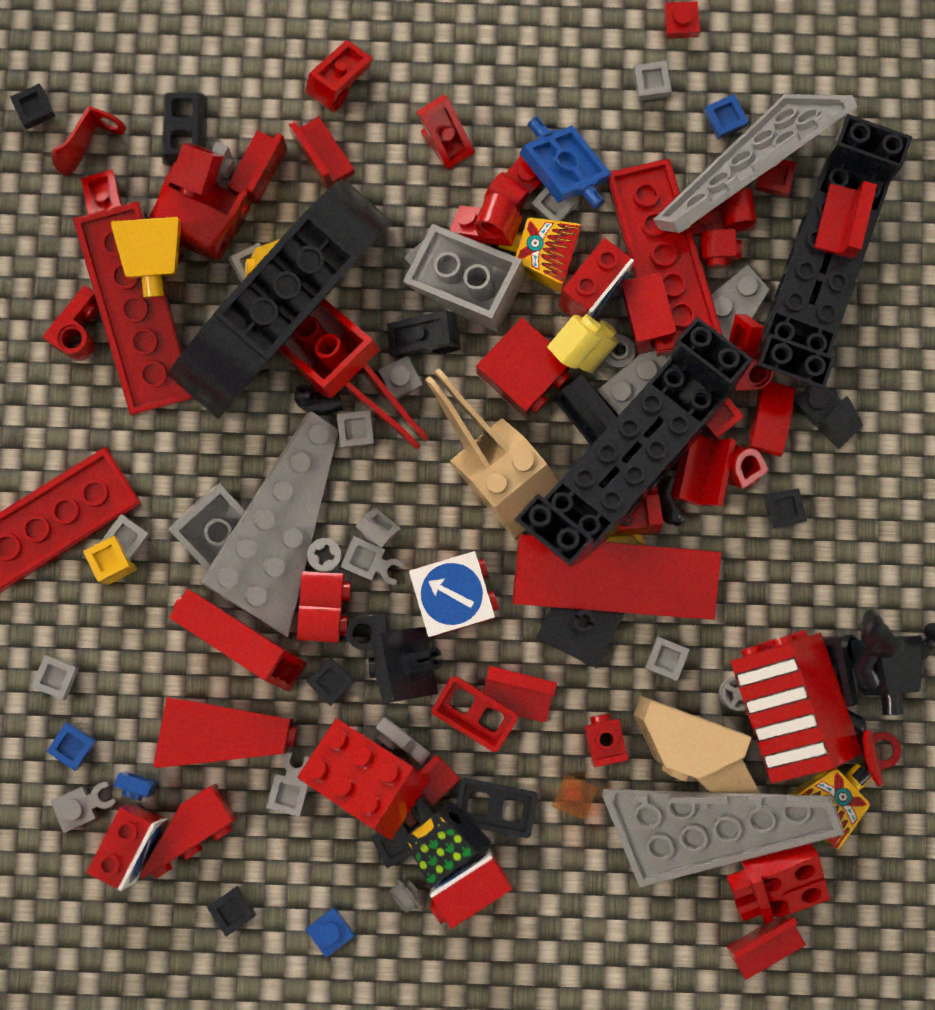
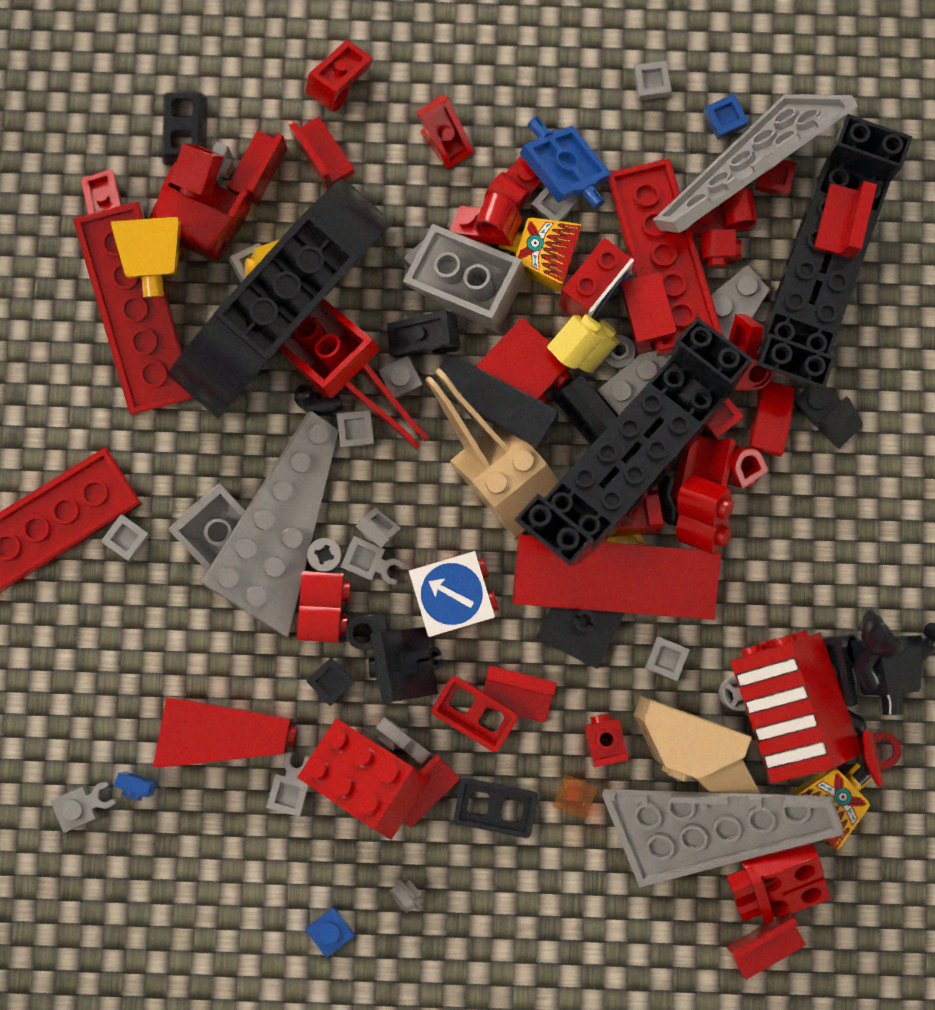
(32, 106): black plate -> none
(55, 677): light grey plate -> none
(69, 324): red plate -> none
(70, 154): red piece -> none
(71, 746): blue plate -> none
(109, 561): yellow panel -> none
(127, 846): red piece -> none
(194, 822): red slope -> none
(231, 911): black plate -> none
(237, 640): red slope -> none
(392, 850): black plate -> none
(442, 839): black torso -> none
(469, 889): red piece -> none
(500, 402): none -> black slope
(681, 19): red plate -> none
(704, 514): none -> red brick
(785, 508): black plate -> none

